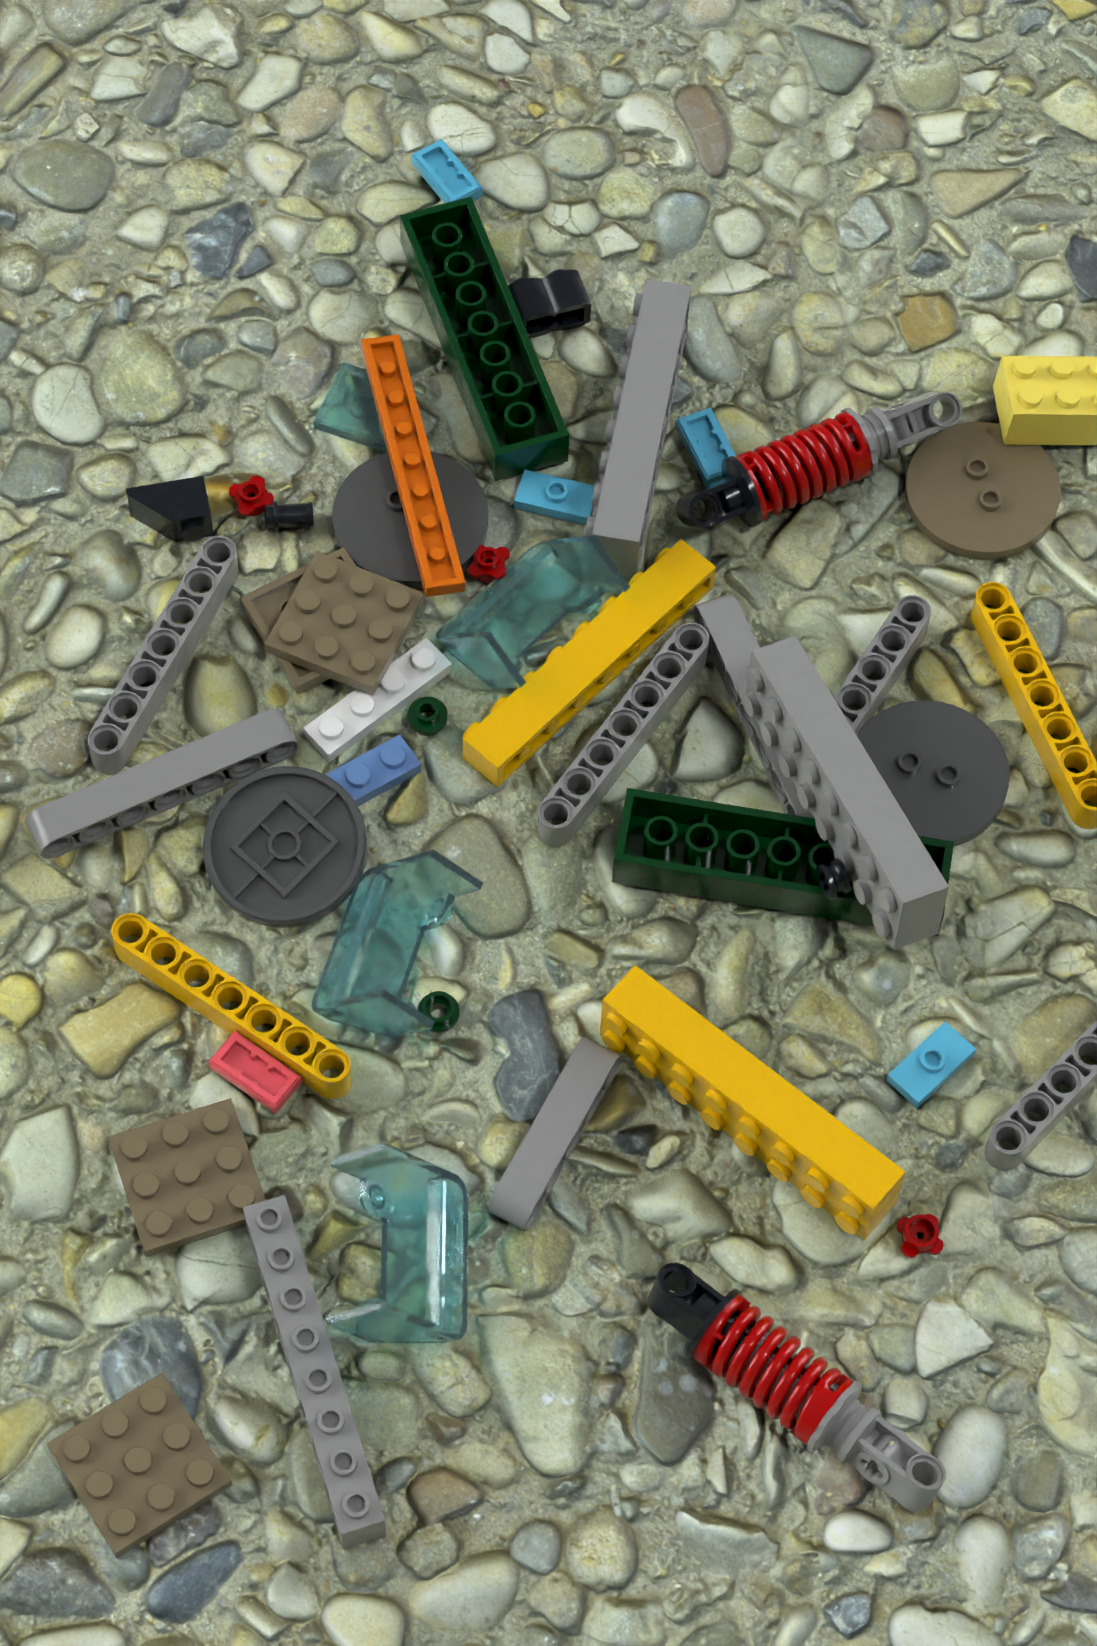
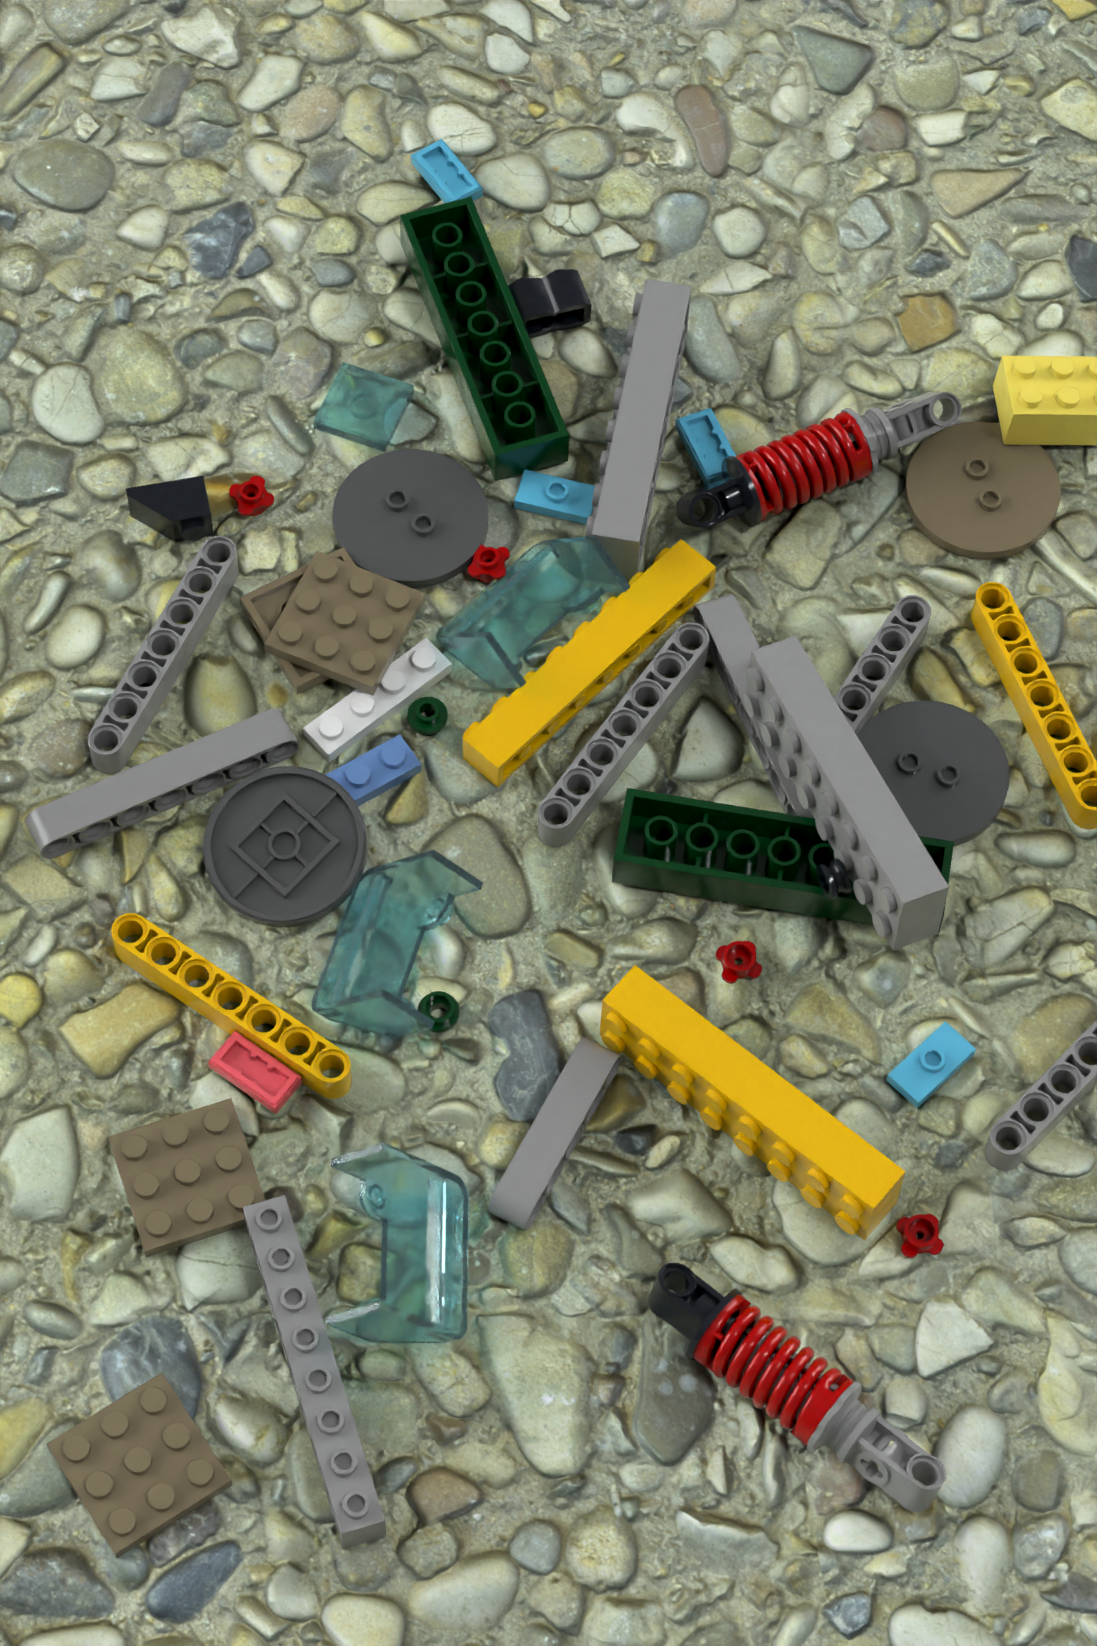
(288, 515): black pin -> none
(413, 466): orange plate -> none
(738, 950): none -> red plate

